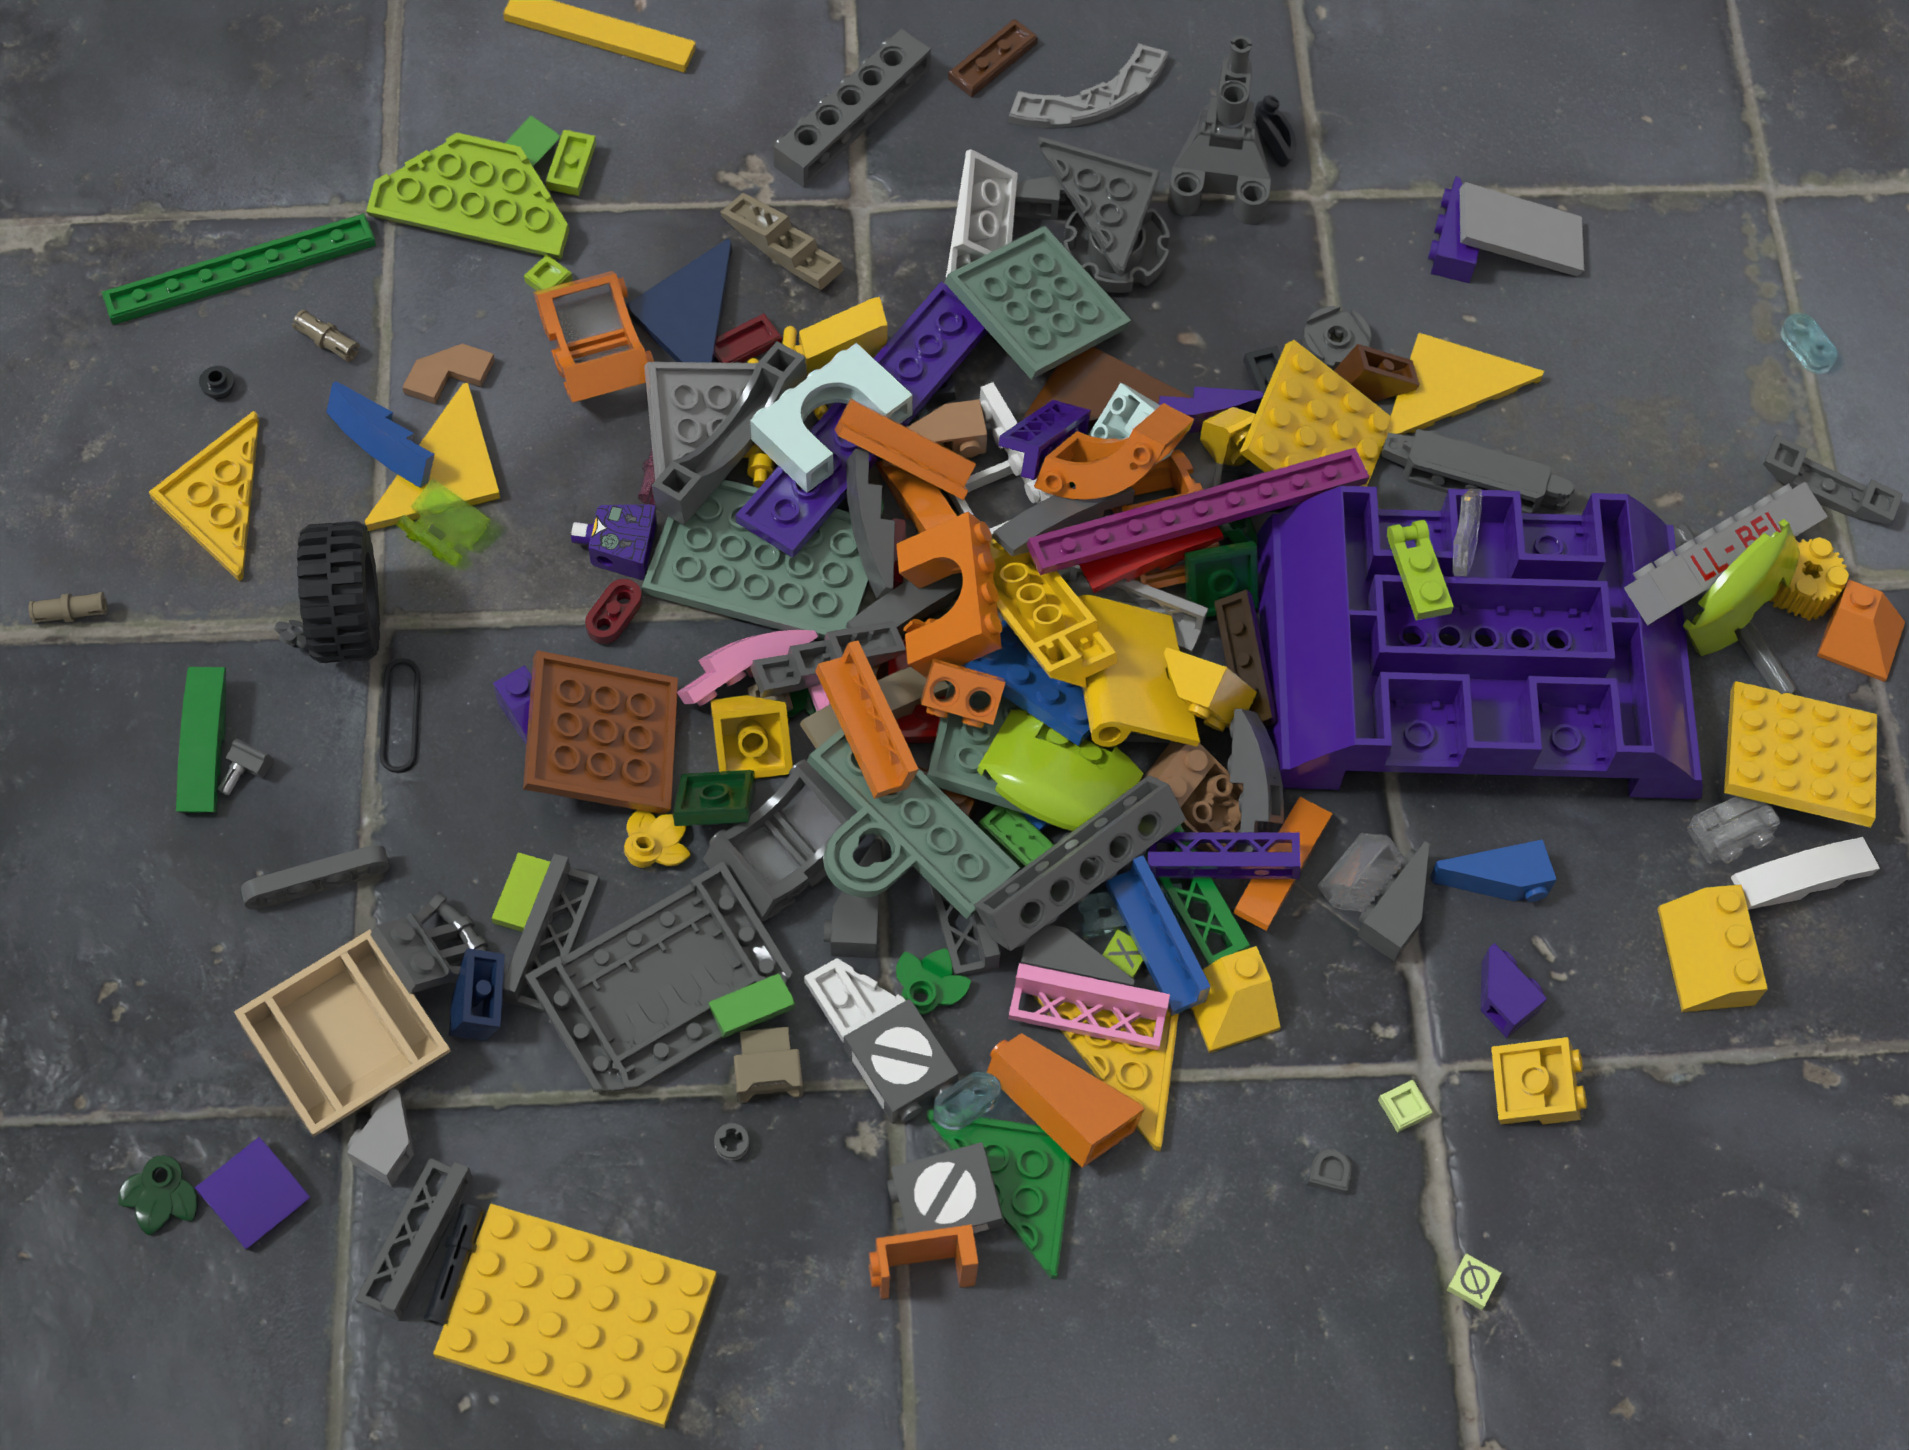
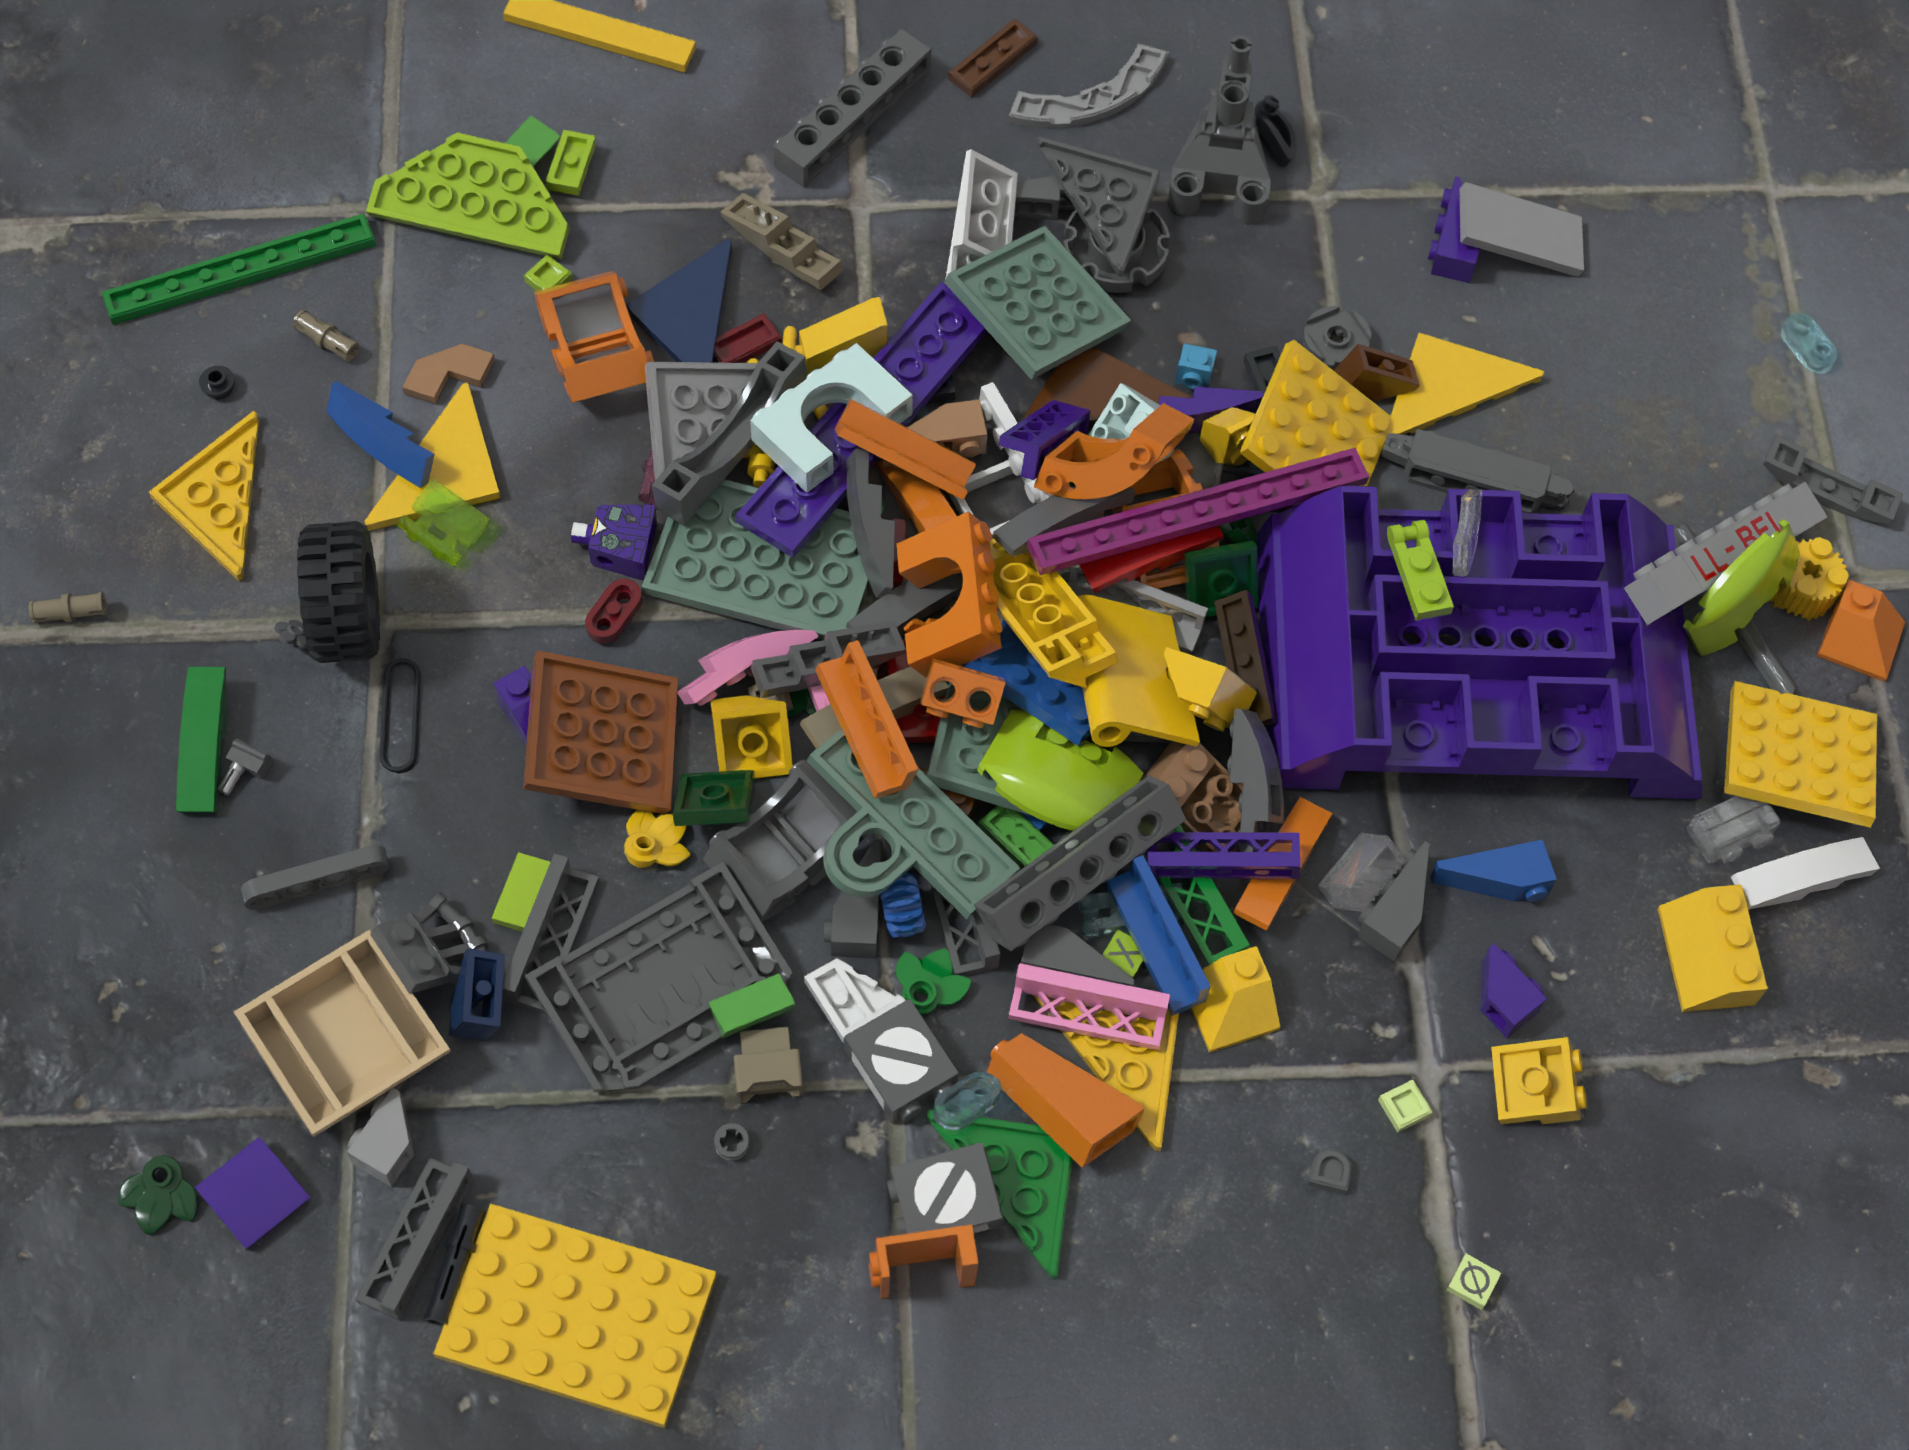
(904, 907): none -> blue gear
(1195, 366): none -> dark azure bracket

